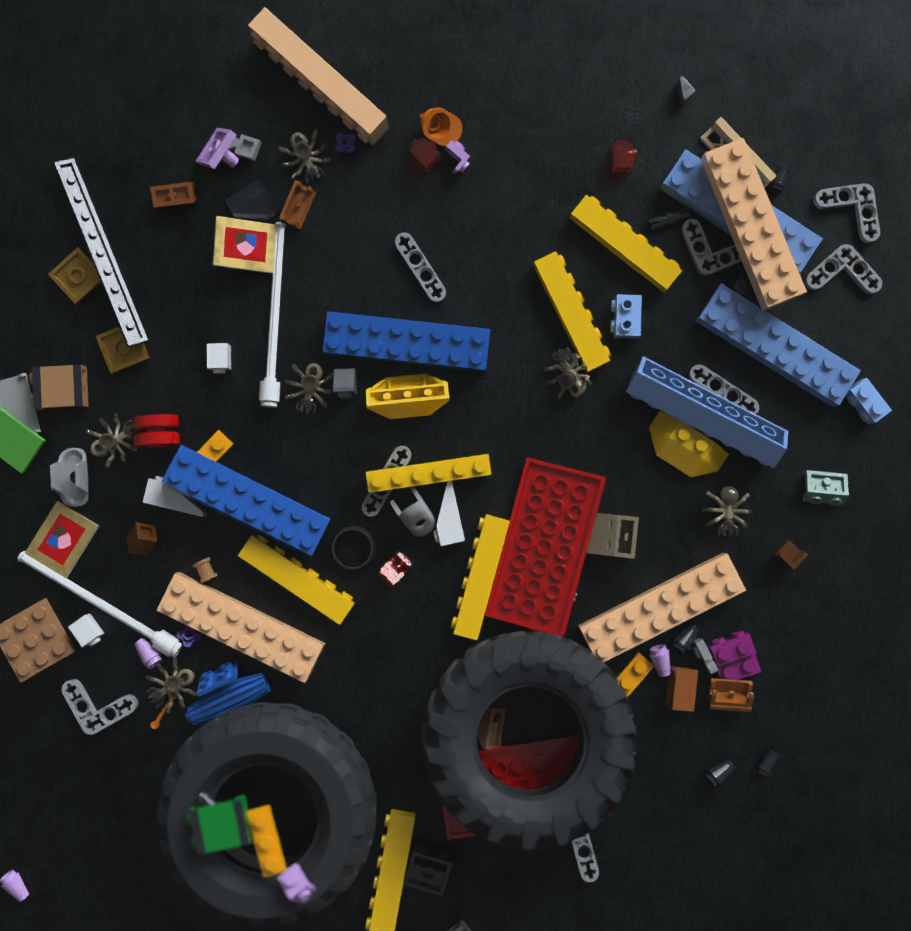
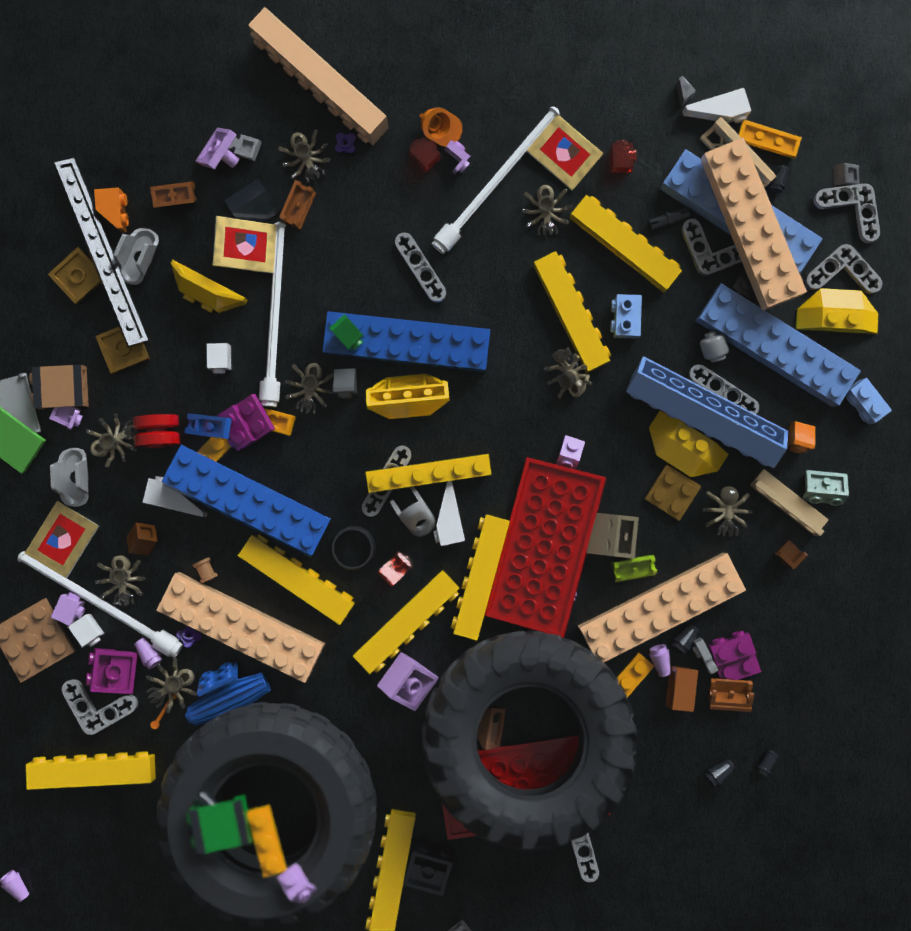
(67, 416): none -> lavender bracket
(68, 608): none -> lavender brick
(90, 771): none -> yellow brick
(111, 205): none -> orange slope
(111, 671): none -> magenta plate
(120, 576): none -> animal
(142, 241): none -> light grey piece
(205, 291): none -> yellow wedge
(208, 426): none -> blue plate
(248, 422): none -> magenta plate
(282, 422): none -> light orange plate
(347, 333): none -> green slope
(406, 621): none -> yellow brick
(407, 681): none -> lavender slope
(546, 206): none -> animal
(554, 146): none -> flag
(570, 452): none -> lavender bracket
(634, 568): none -> lime hinge
(672, 492): none -> pearl gold plate
(714, 346): none -> light grey head
(729, 106): none -> white slope
(769, 139): none -> light orange plate
(789, 502): none -> tan fence
(801, 437): none -> orange slope
(837, 312): none -> yellow wedge
(846, 174): none -> flat silver slope

